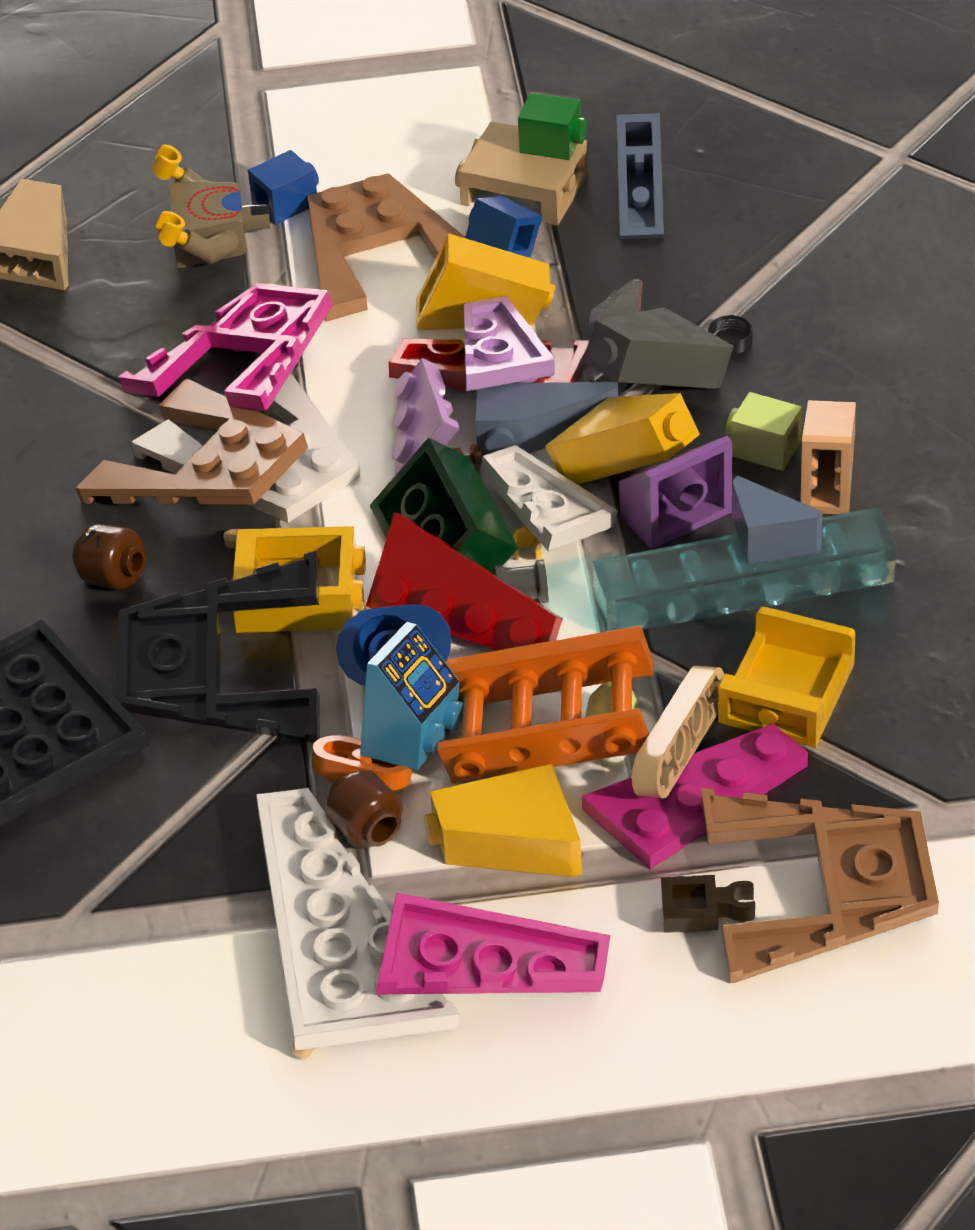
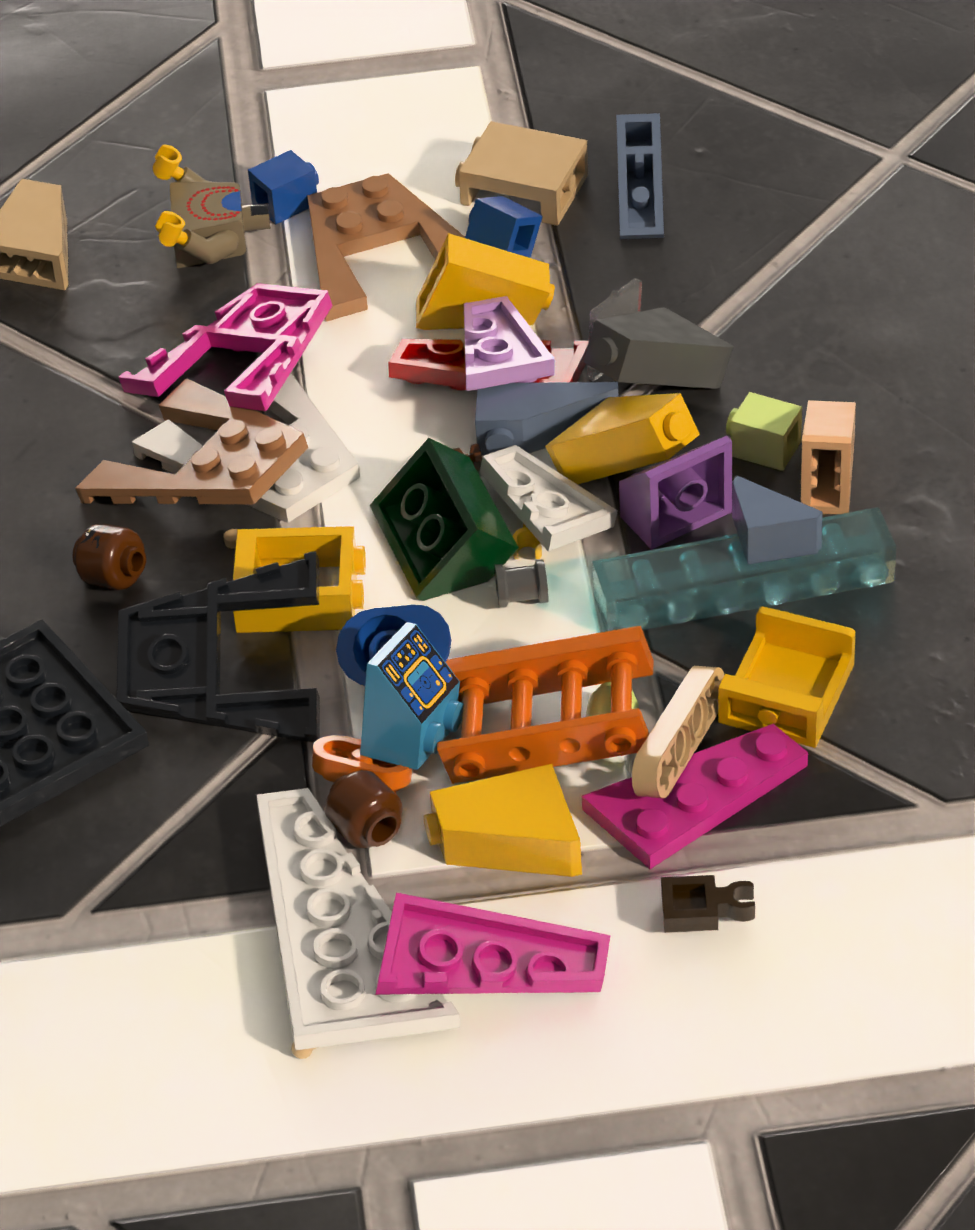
(421, 412): lavender wing -> none
(471, 600): red wing -> none
(551, 126): green brick -> none
(747, 328): black axle -> none
(870, 870): medium nougat wing -> none

